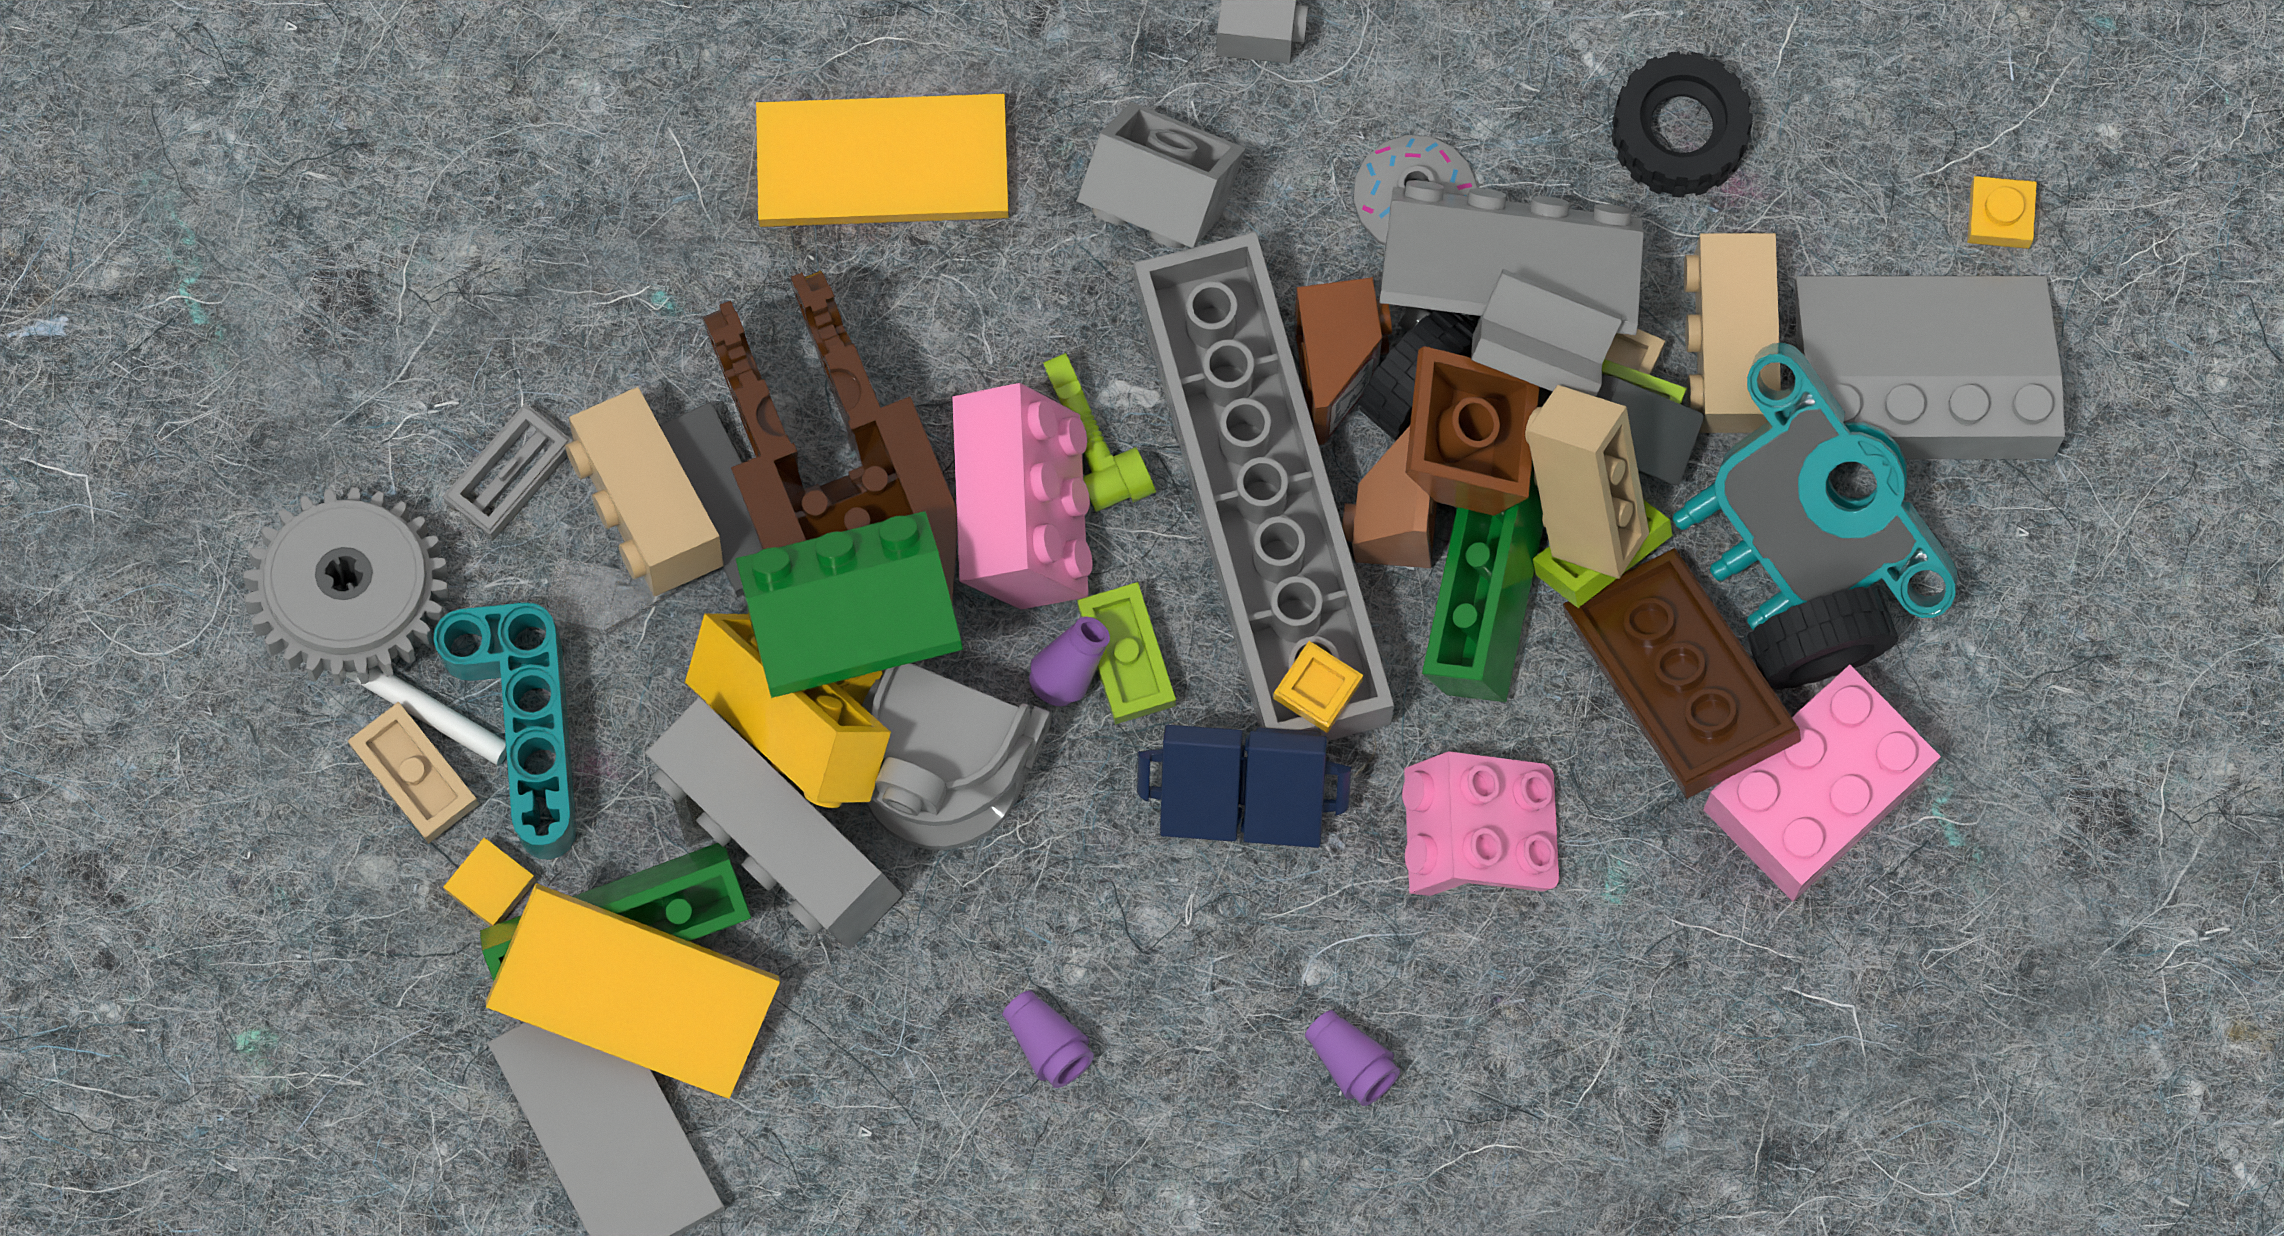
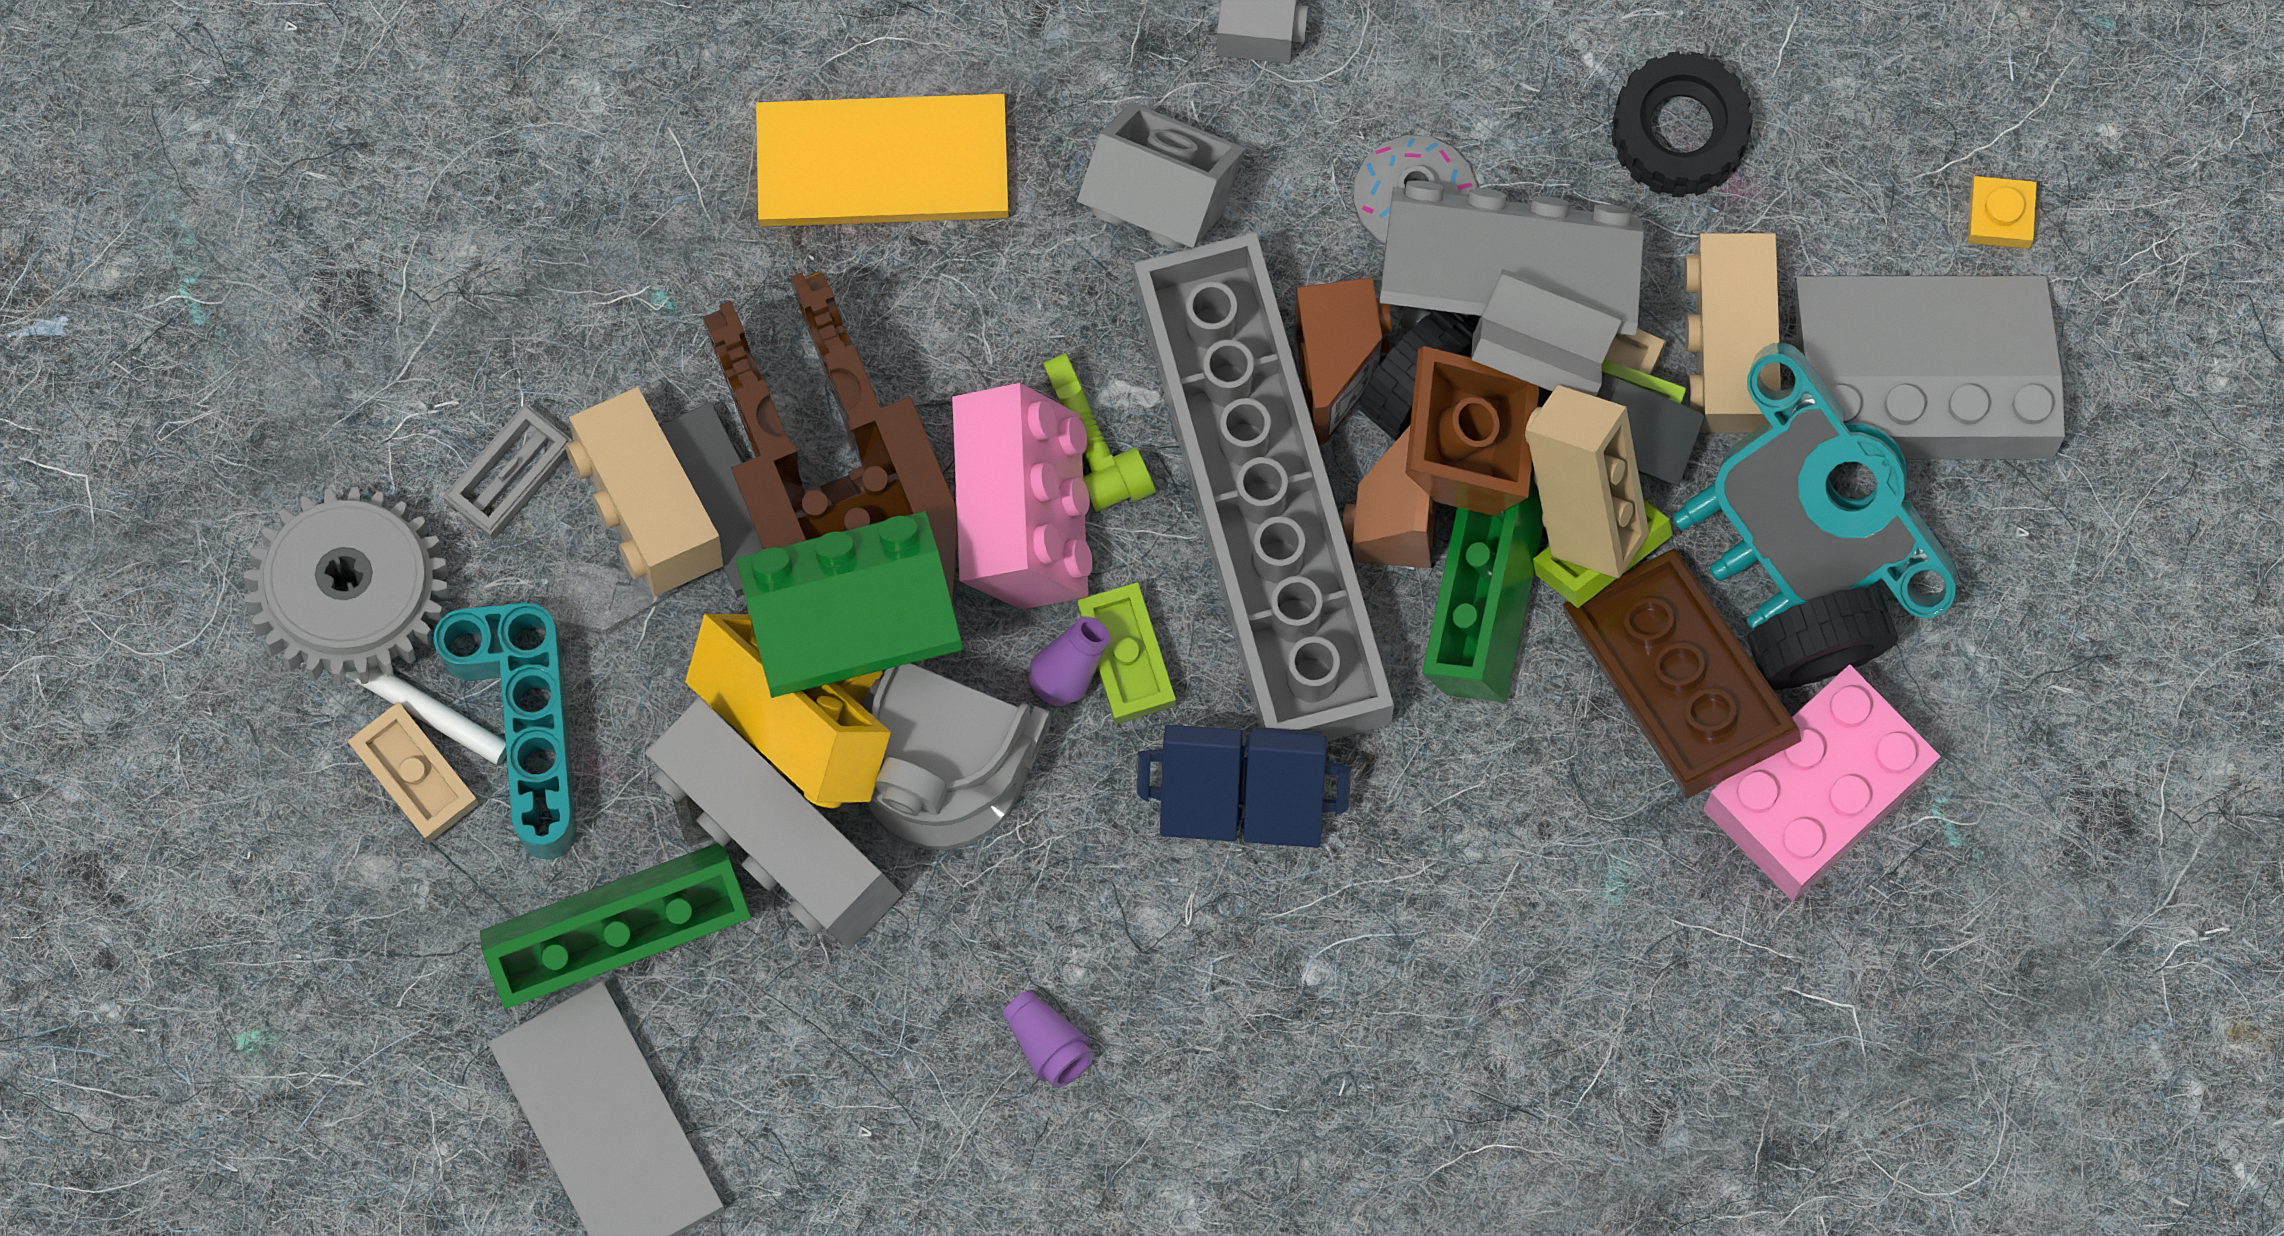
(489, 883): yellow tile -> none
(632, 991): yellow tile -> none
(1318, 686): yellow tile -> none
(1353, 1059): medium lavender cone -> none
(1480, 824): bright pink bracket -> none

